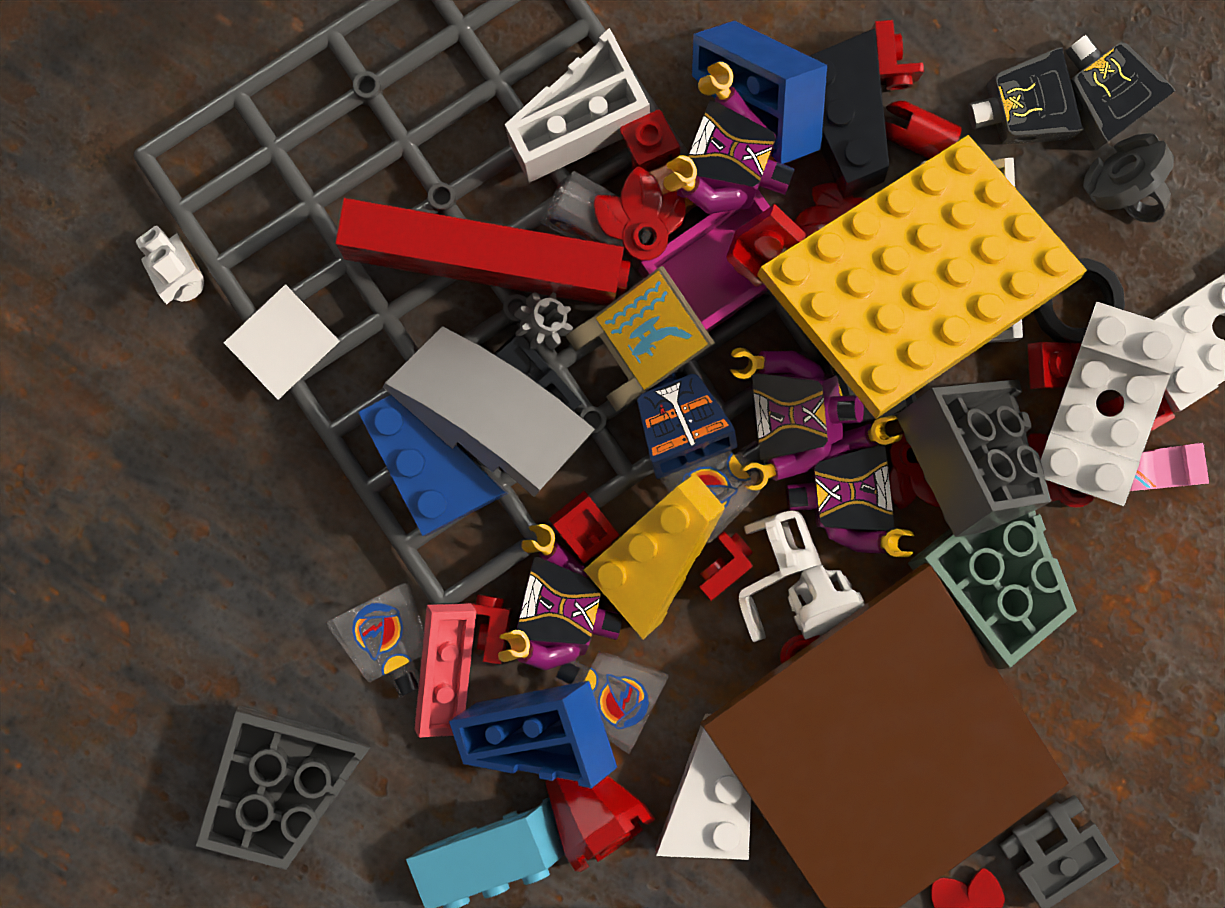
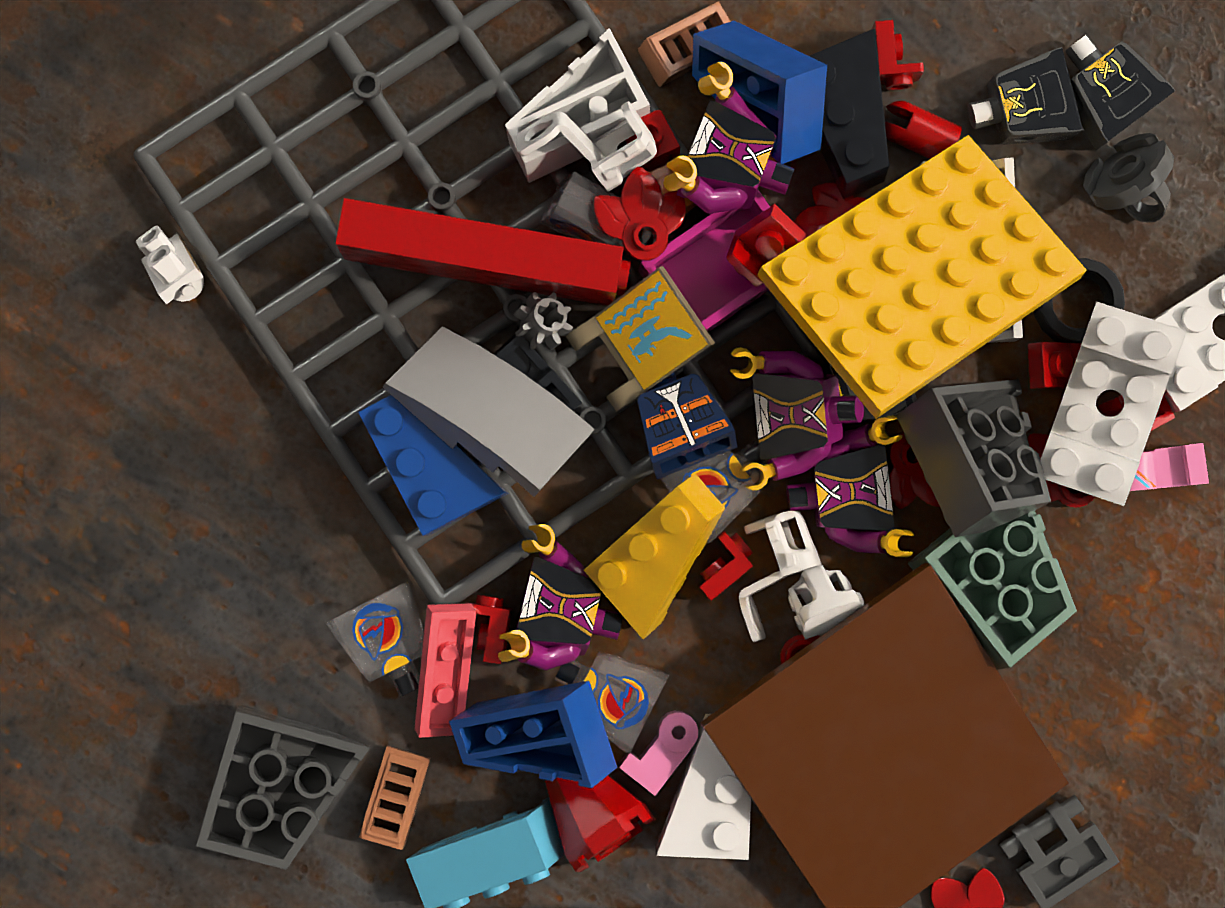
(281, 342): white sticker -> none
(382, 835): none -> nougat slope
(584, 527): red bracket -> none
(606, 161): none -> white piece
(661, 52): none -> nougat slope
(673, 741): none -> bright pink leg

